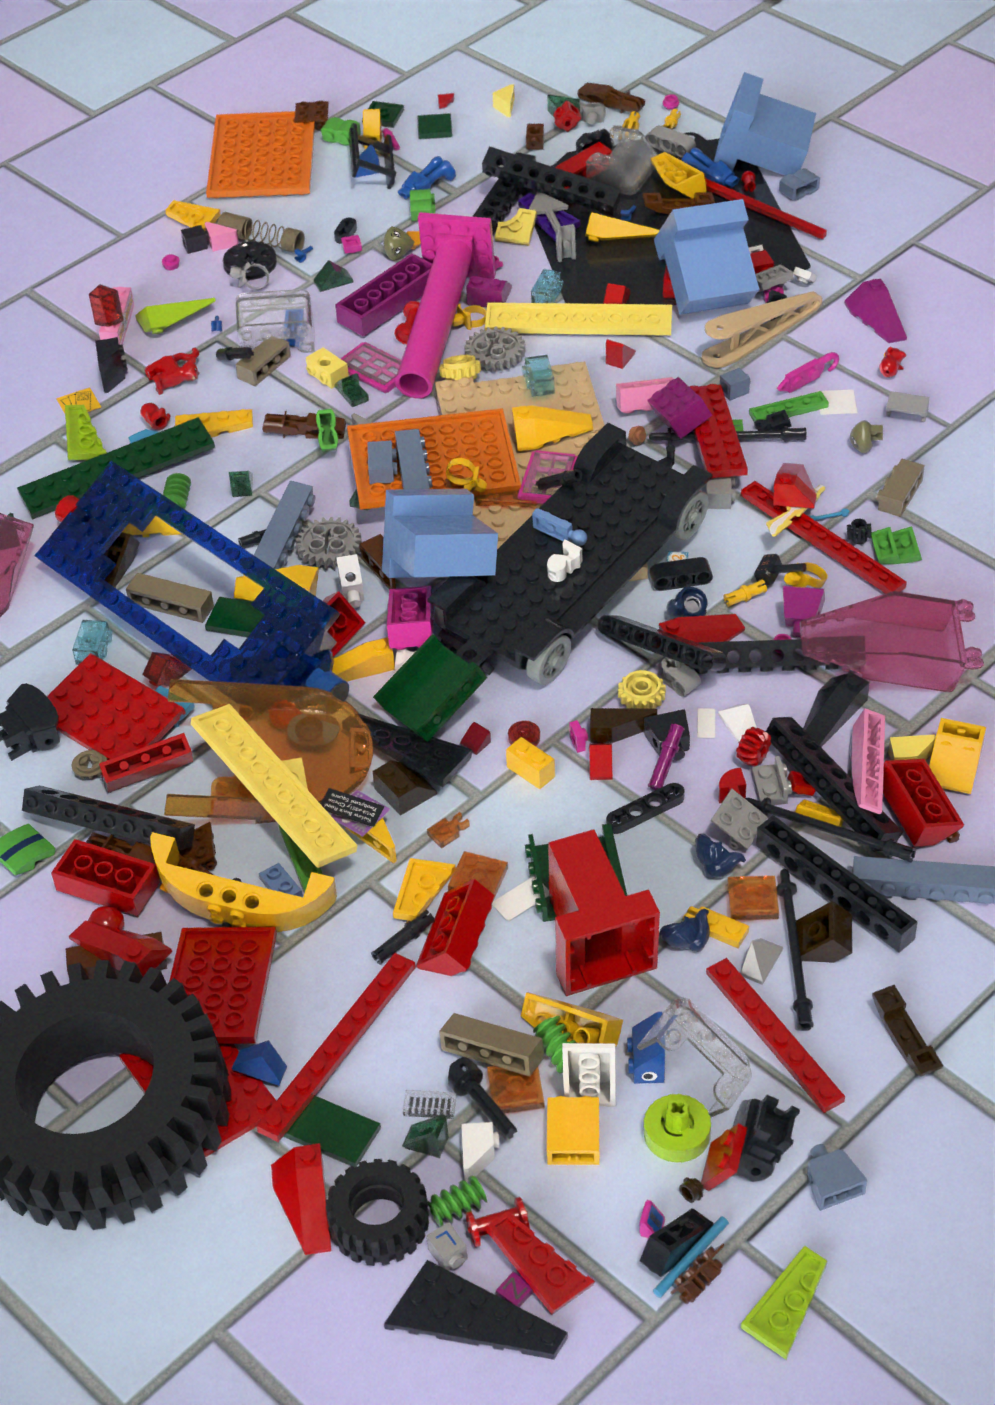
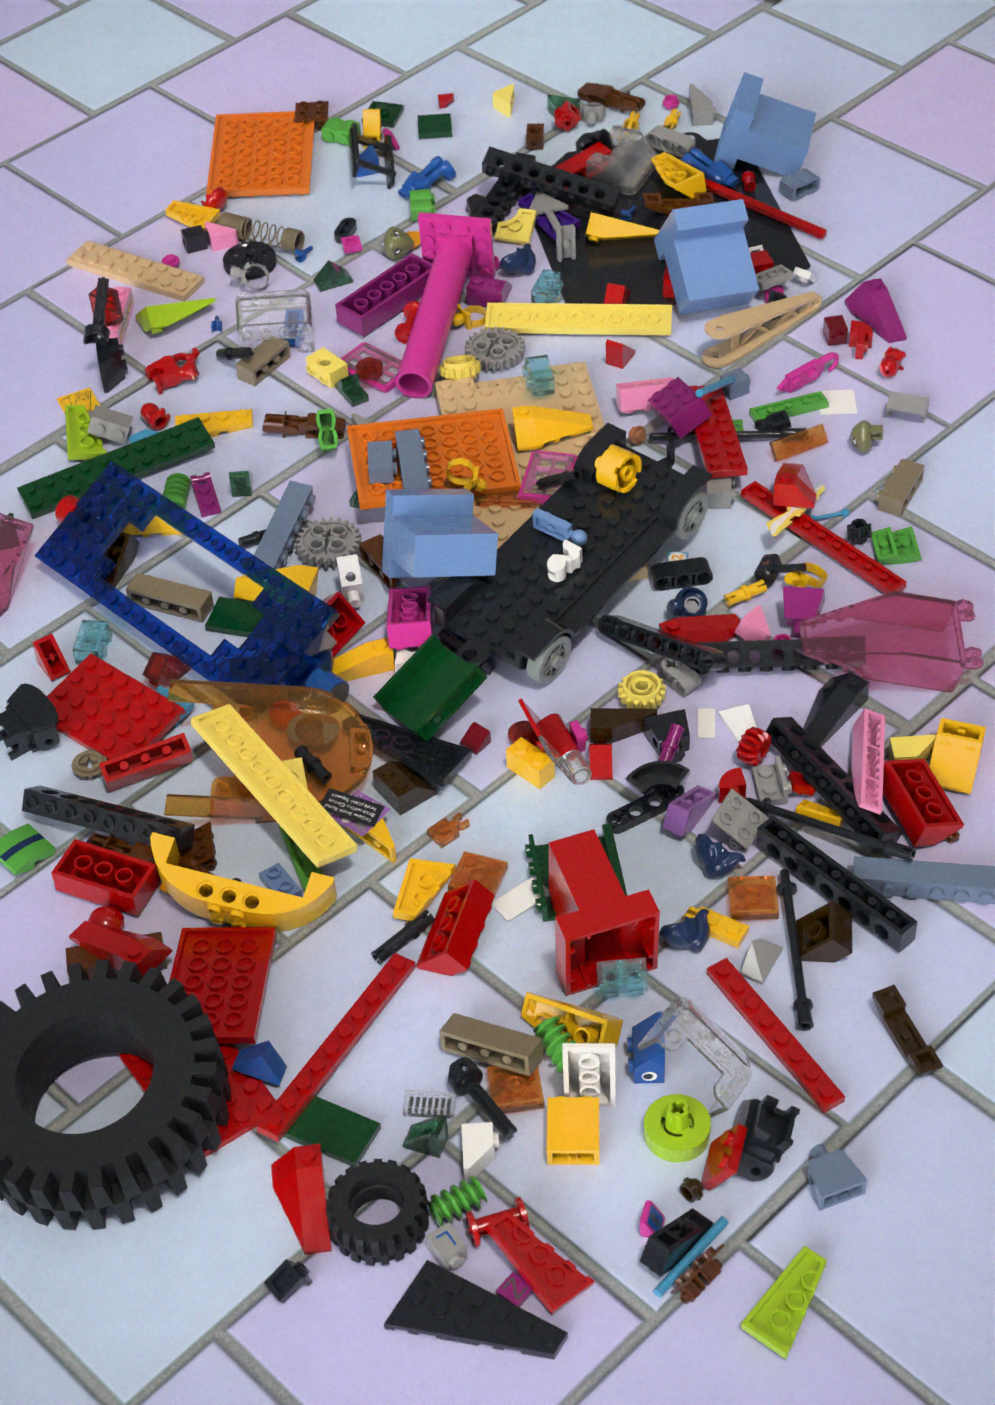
(50, 657): none -> red slope
(97, 331): none -> black piece
(110, 424): none -> light grey brick
(136, 271): none -> tan plate
(205, 495): none -> magenta plate
(216, 199): none -> red hair
(287, 1279): none -> black bracket
(313, 764): none -> black pin
(369, 368): none -> clear red plate
(473, 203): none -> black slope
(520, 261): none -> dark blue hair
(559, 745): none -> door
(618, 469): none -> yellow brick
(622, 977): none -> clear light blue brick
(658, 774): none -> black brick
(688, 810): none -> medium lavender slope
(701, 107): none -> light grey slope
(715, 386): none -> dark azure bar
(754, 626): none -> bright pink slope
(798, 442): none -> clear orange tile
(835, 330): none -> dark red brick
(860, 337): none -> red brick

